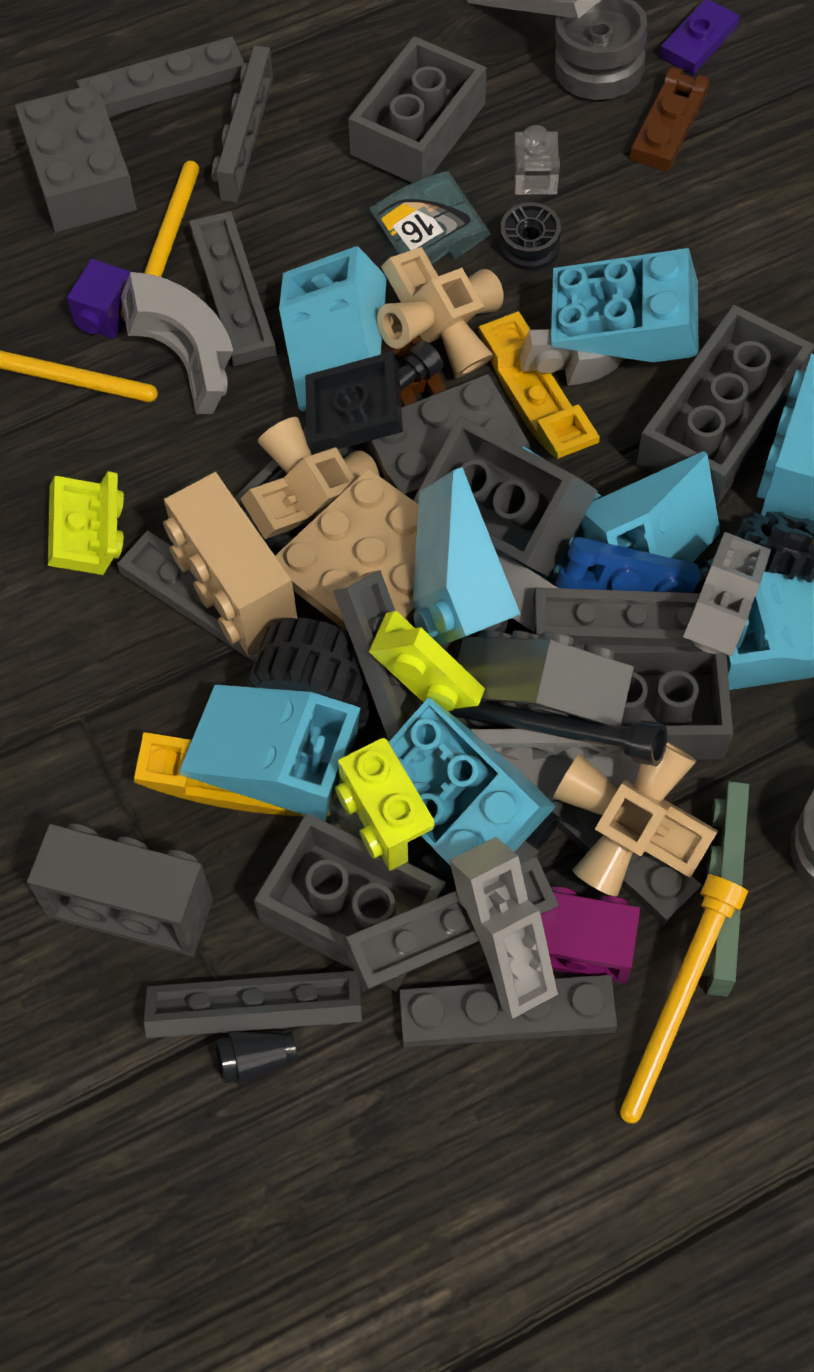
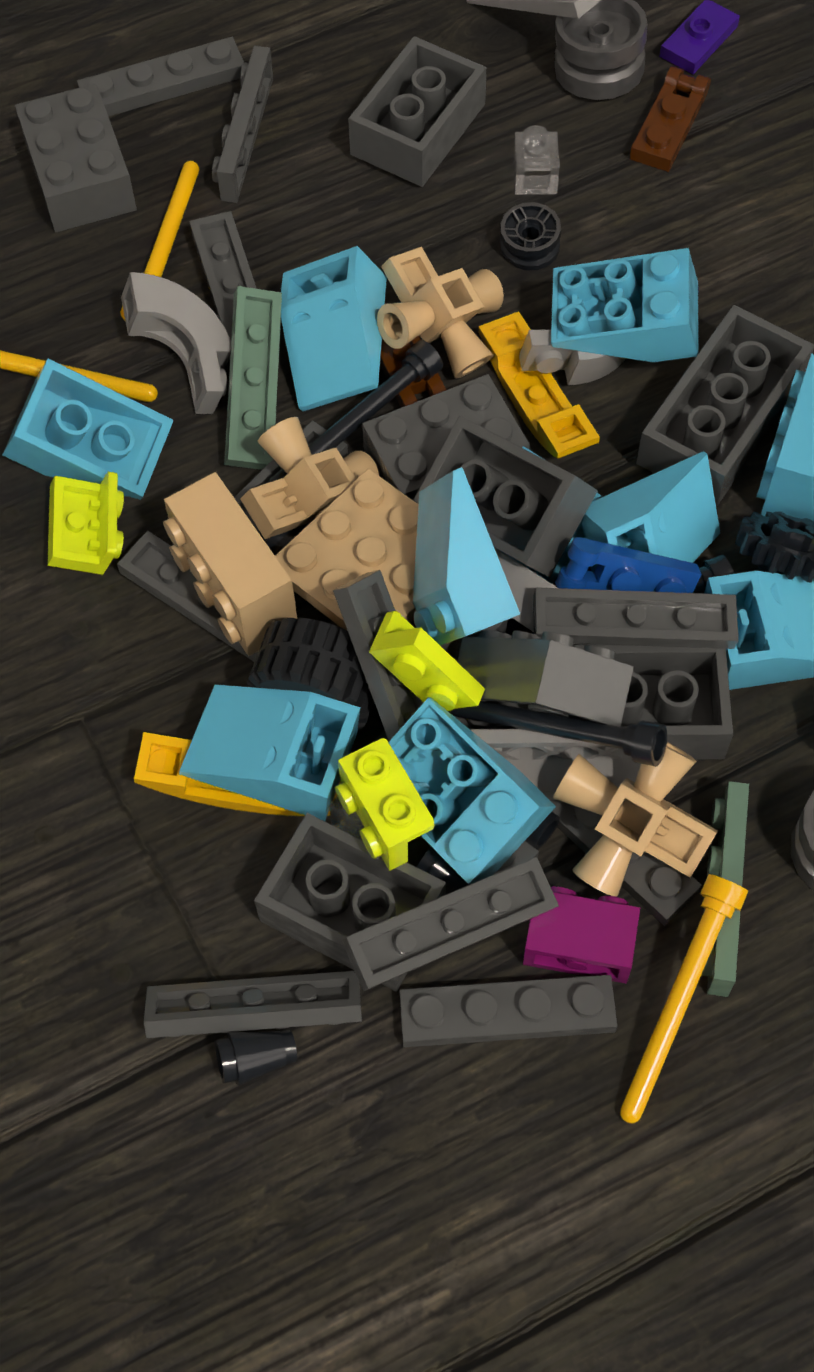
(86, 429): none -> medium azure slope
(97, 299): dark purple brick -> none
(121, 888): dark grey brick -> none
(252, 375): none -> sand green plate
(353, 403): black plate -> none
(430, 216): slope -> none
(507, 925): light grey slope -> none
(727, 595): light grey slope -> none

